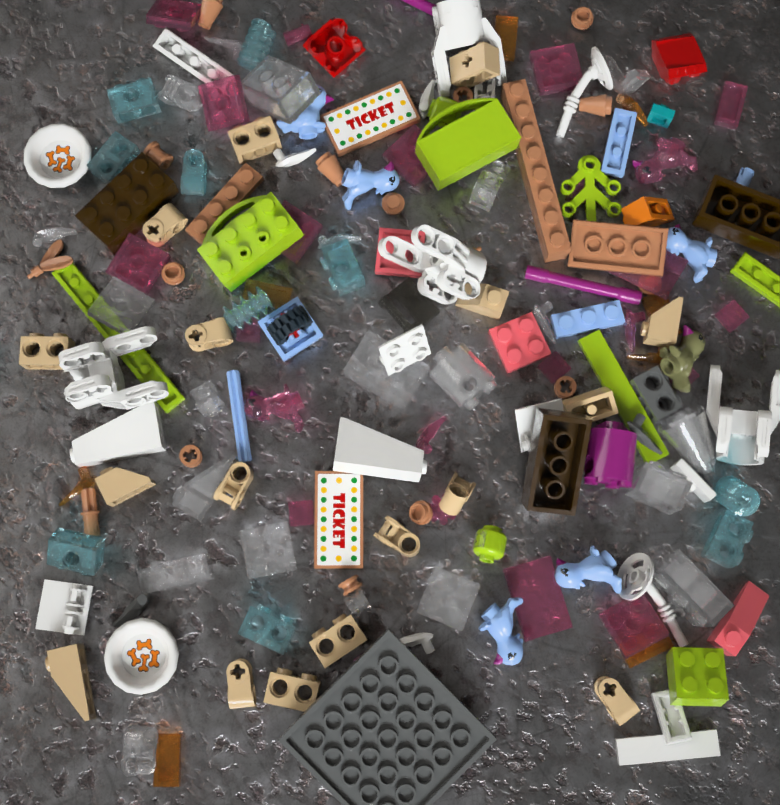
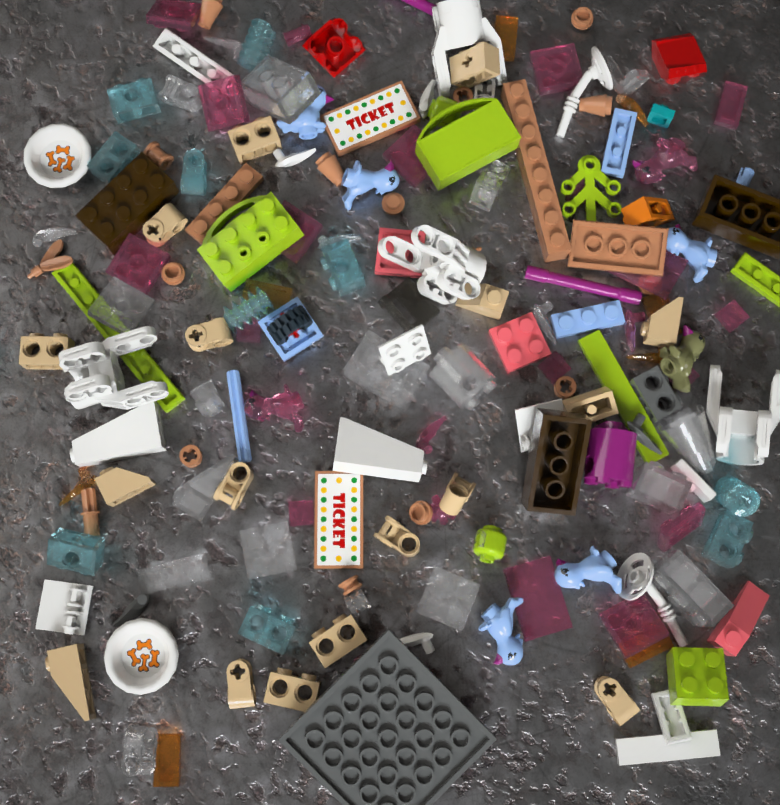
(675, 530): none -> clear pink plate

